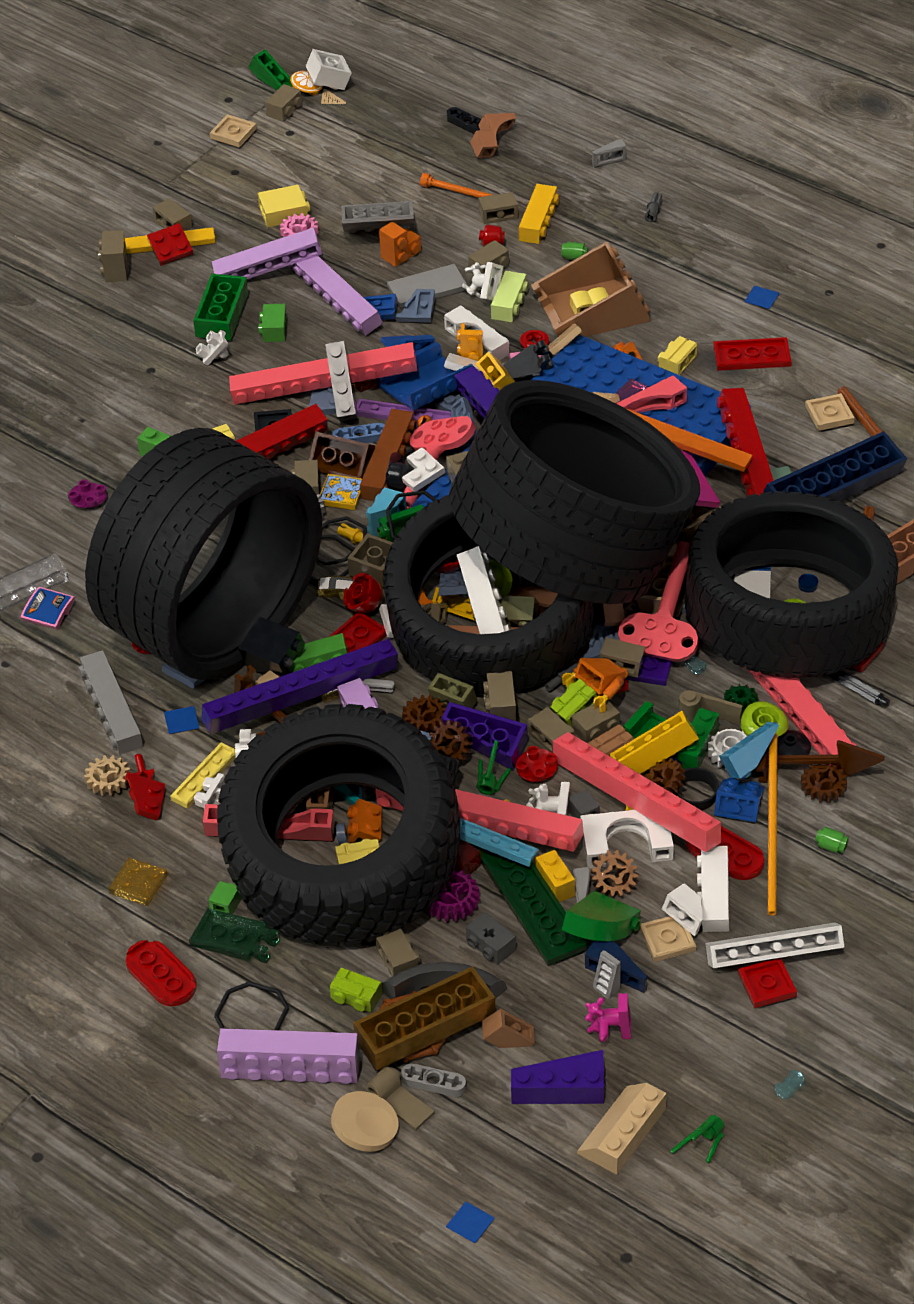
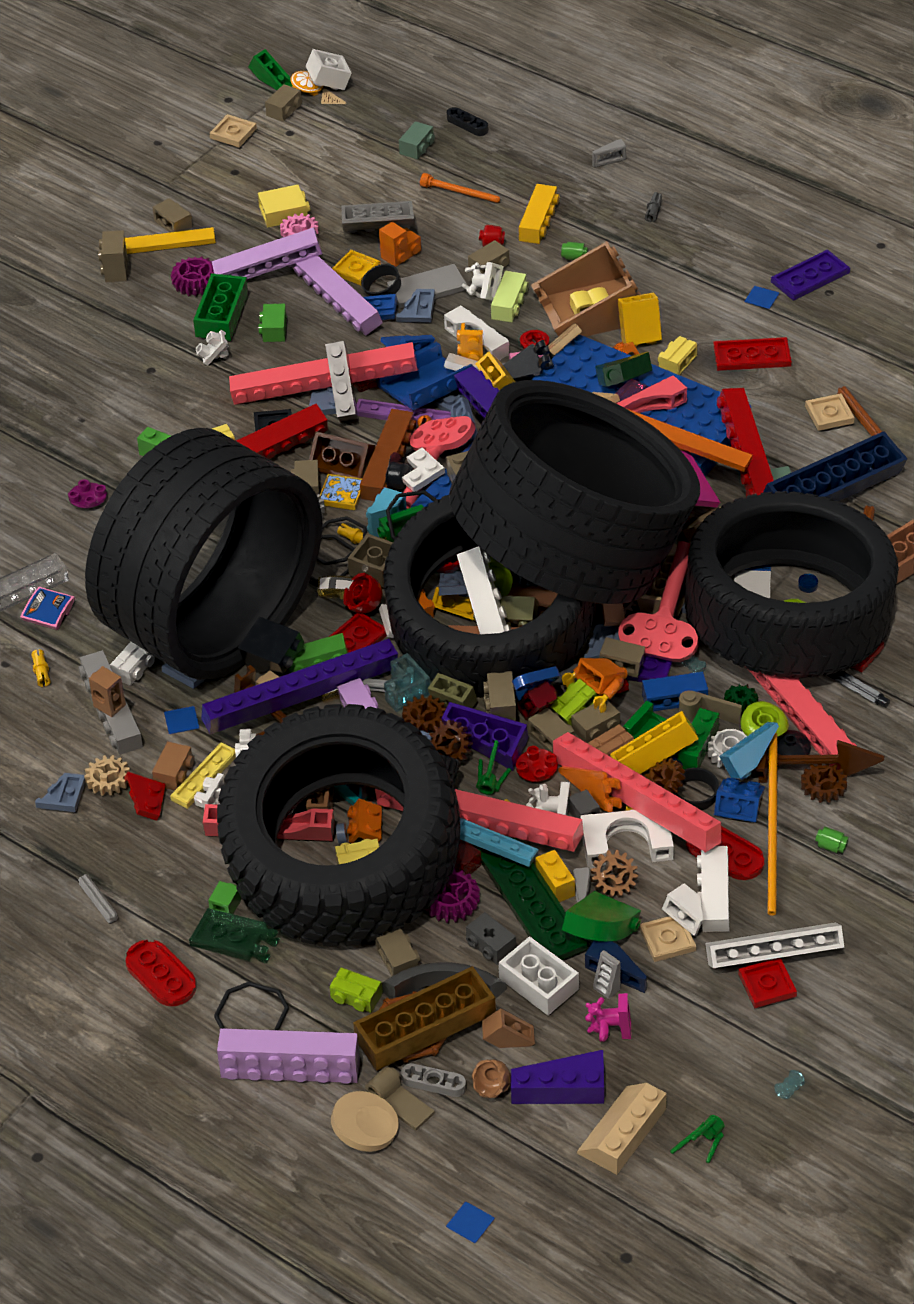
(40, 668): none -> yellow pin
(63, 794): none -> sand blue wing
(98, 898): none -> light grey axle
(107, 691): none -> medium nougat brick
(132, 663): none -> white brick
(138, 881): clear yellow plate -> none
(142, 771): red bar -> none
(170, 244): red plate -> none
(173, 765): none -> medium nougat brick
(192, 275): none -> magenta gear
(355, 266): none -> yellow tile
(375, 430): medium blue beam -> none
(377, 272): none -> black tyre
(406, 682): none -> clear light blue brick
(416, 140): none -> sand green brick
(437, 611): dark tan slope -> none
(484, 140): nougat arch -> none
(491, 1078): none -> medium nougat hair
(498, 208): dark tan brick -> none
(533, 679): none -> blue beam
(537, 700): none -> dark red brick
(538, 975): none -> white brick
(596, 783): none -> orange flag
(623, 369): none -> dark green slope
(640, 319): none -> yellow brick
(666, 691): none -> blue brick
(810, 275): none -> dark purple tile

